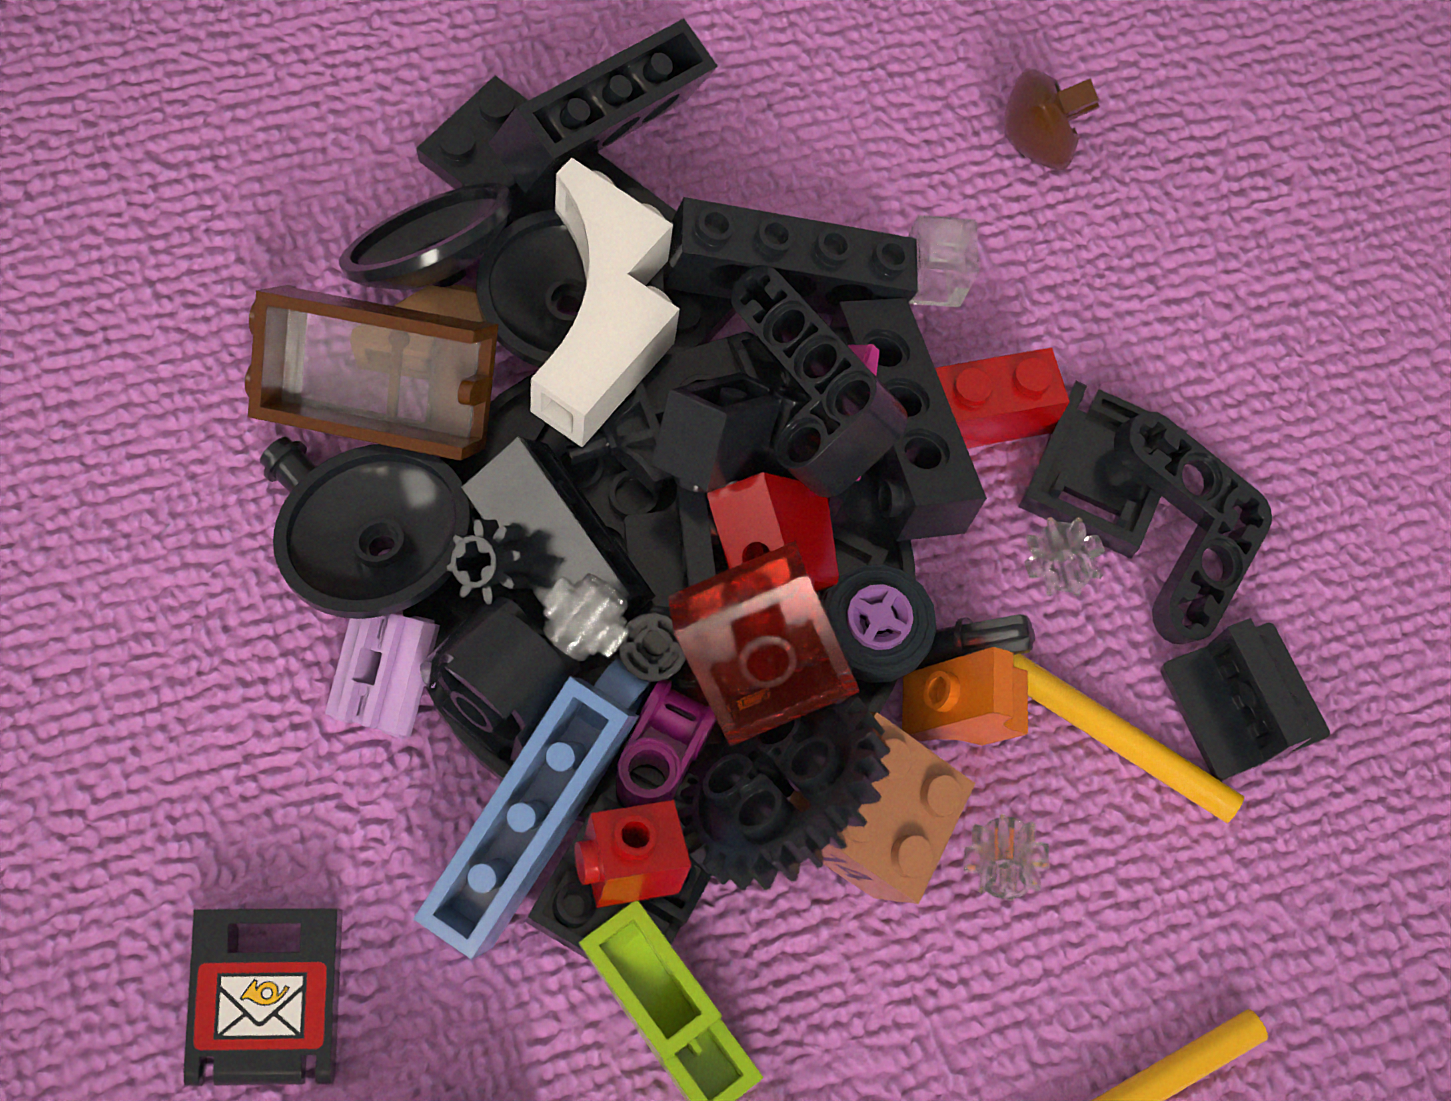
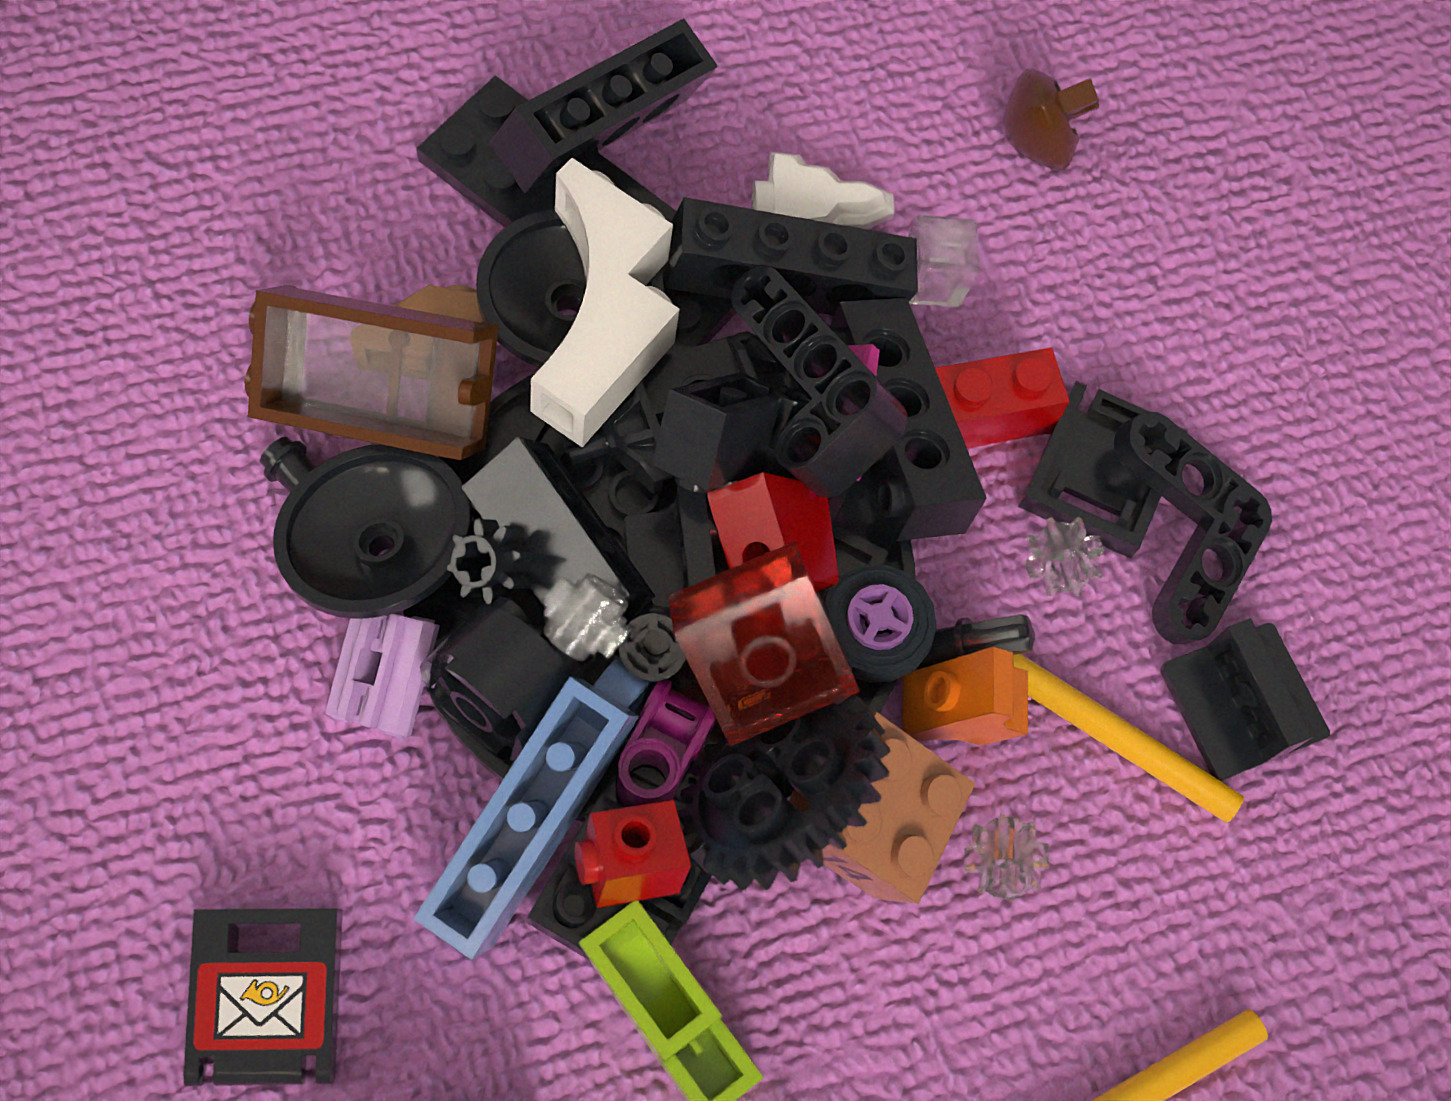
(429, 239): black dish -> none
(819, 194): none -> white rock

